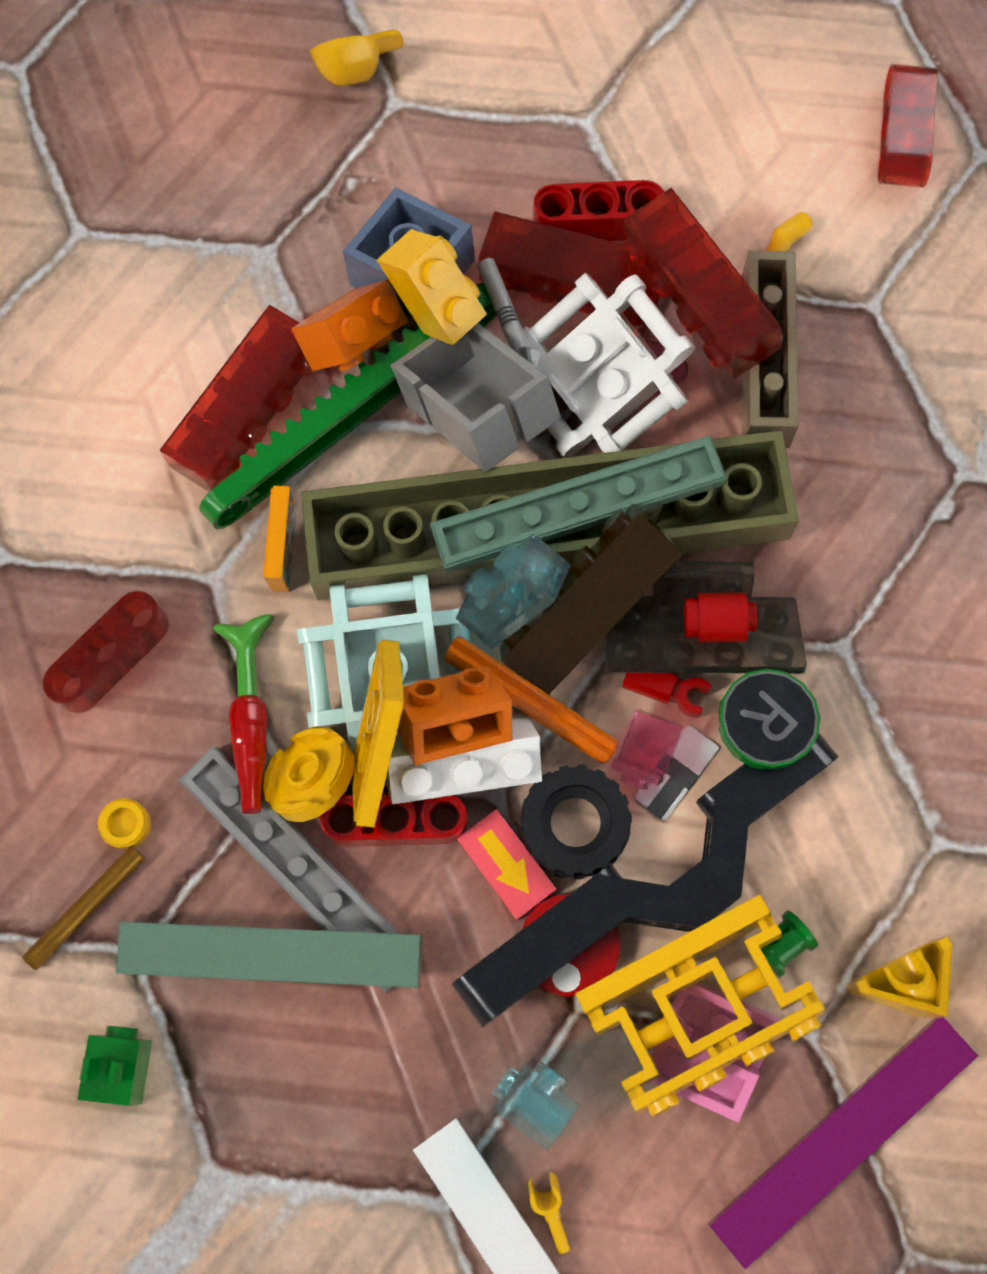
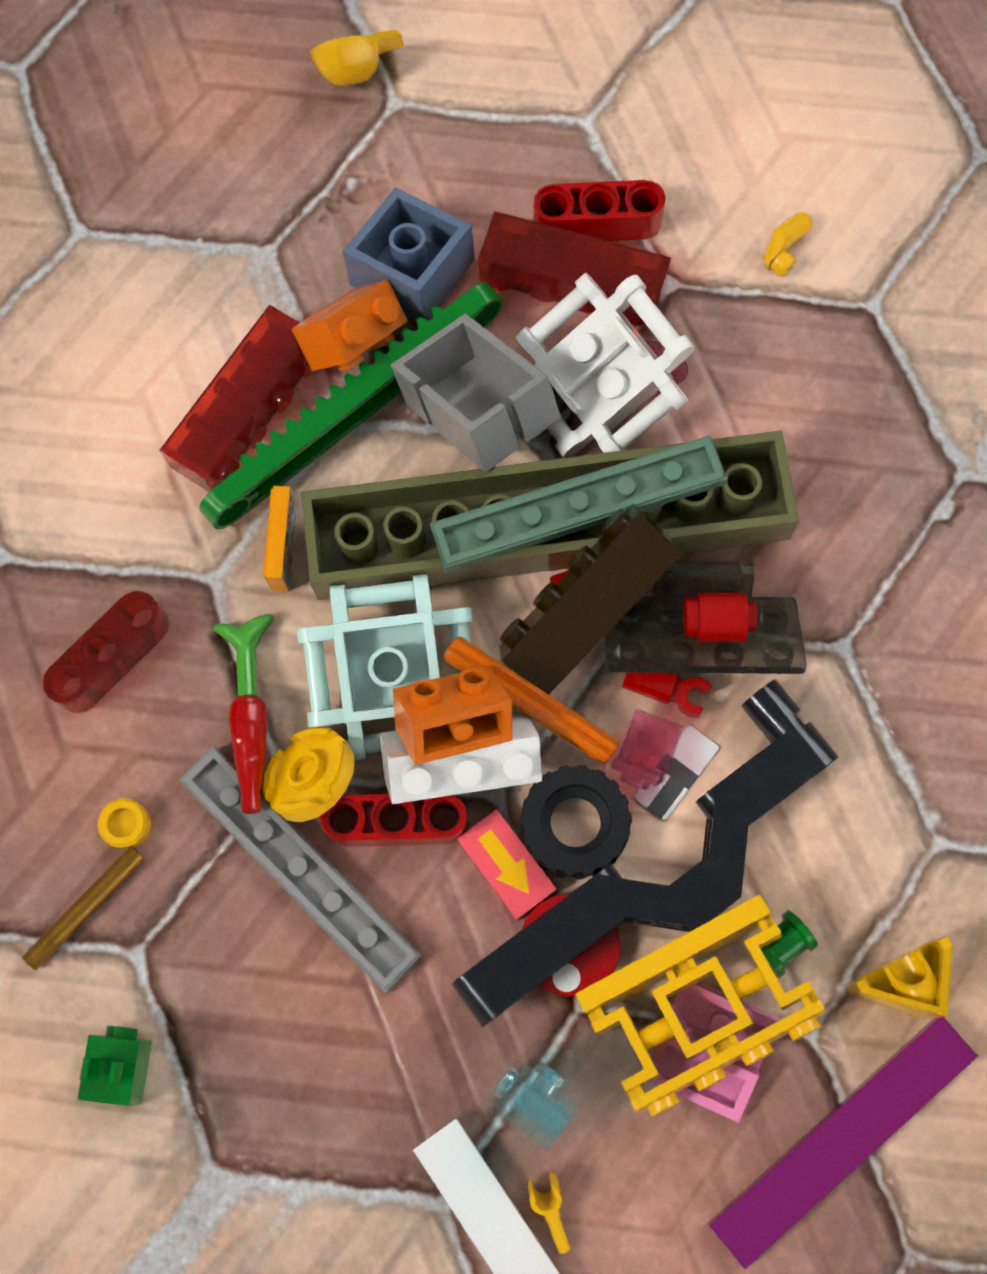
(270, 954): sand green tile -> none
(377, 732): yellow tile -> none
(432, 285): yellow brick -> none
(506, 311): light grey piece -> none
(512, 591): clear light blue brick -> none
(702, 285): clear red brick -> none
(768, 719): black tile -> none
(772, 384): dark tan brick -> none
(907, 125): clear red beam -> none

